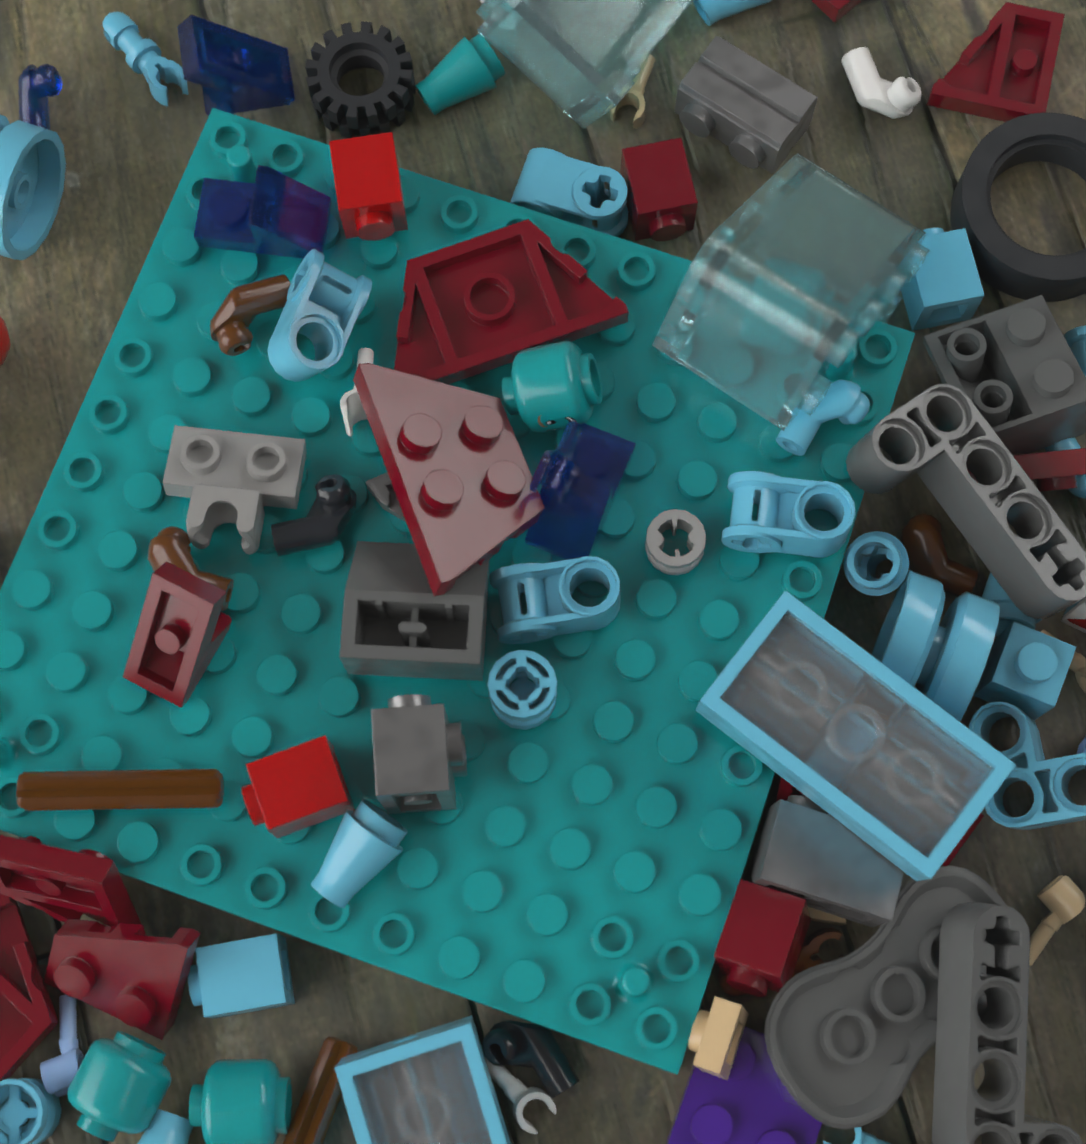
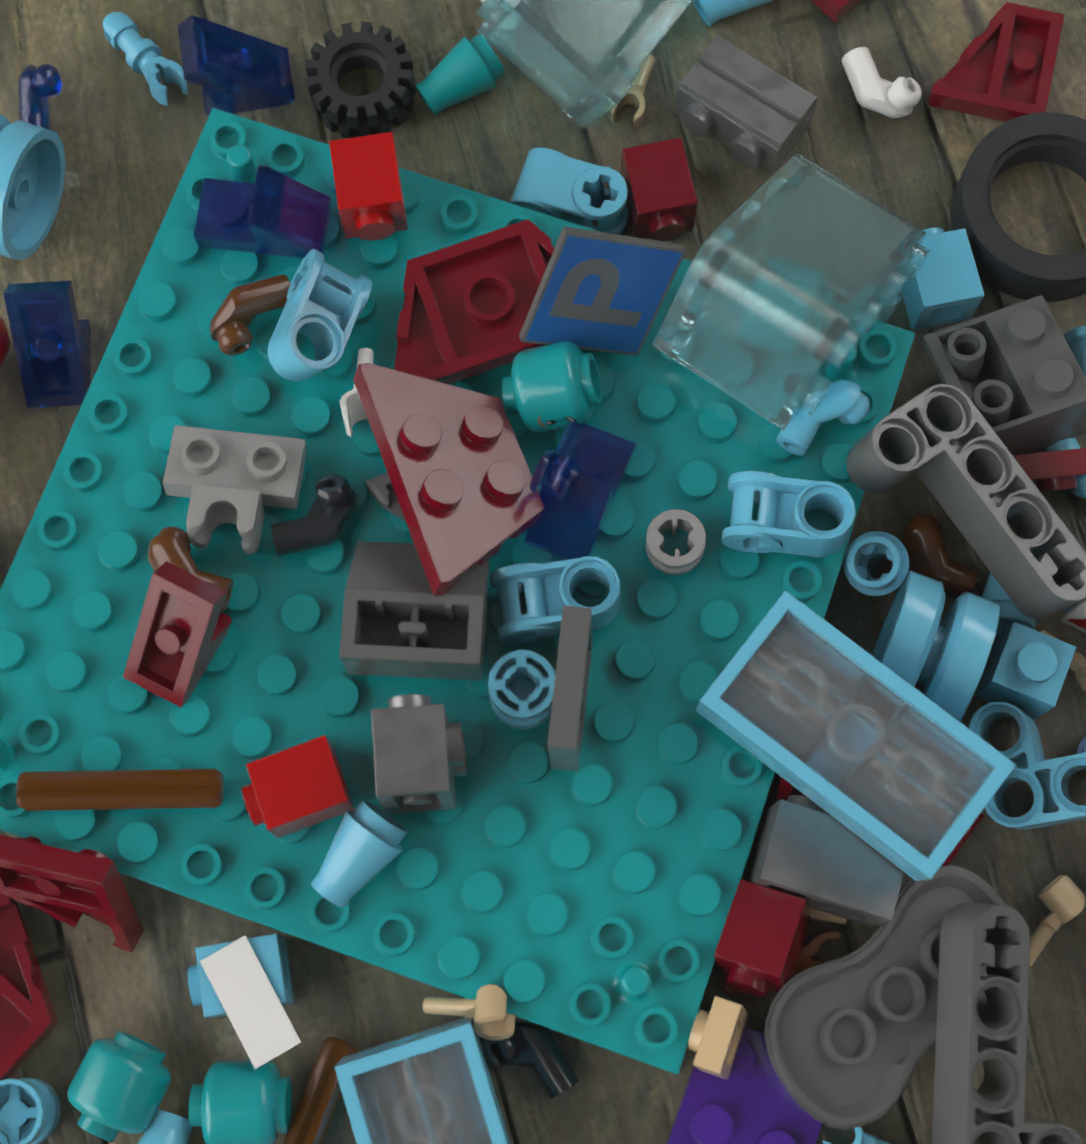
(49, 343): none -> clear blue slope
(60, 1070): light blue hand -> none
(123, 971): dark red wing -> none
(250, 1002): none -> white sticker
(487, 1010): none -> tan hand
(519, 1094): white hand -> none
(570, 688): none -> dark grey tile
(601, 291): none -> blue piece

